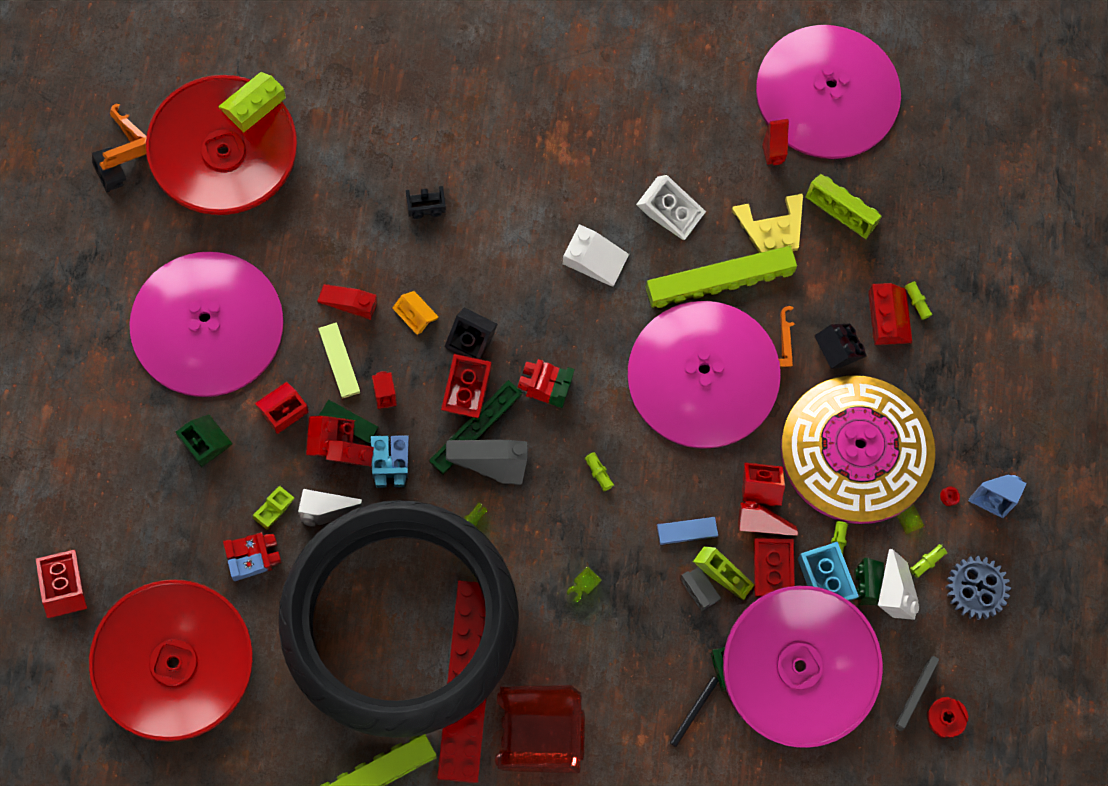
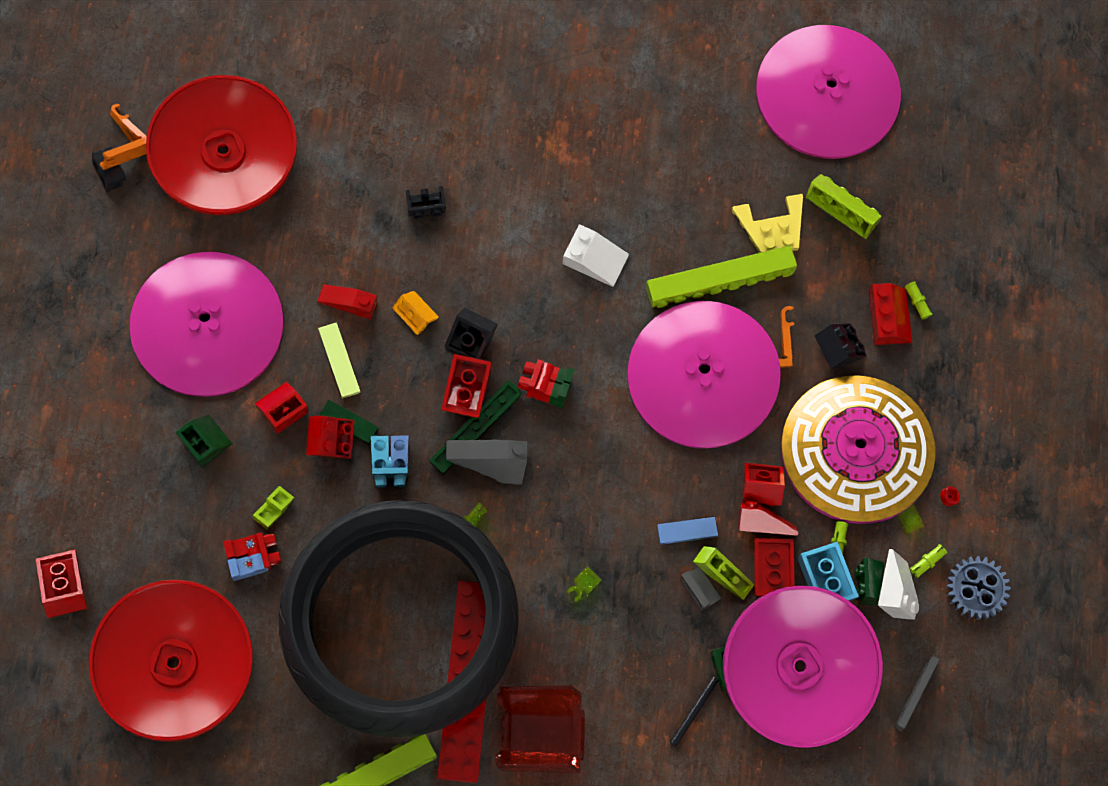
(253, 101): lime slope -> none
(324, 507): white slope -> none
(349, 453): red brick -> none
(384, 390): red brick -> none
(599, 471): lime pin -> none
(671, 206): white slope -> none
(776, 142): red slope -> none
(943, 728): red plate -> none
(999, 494): medium blue slope -> none

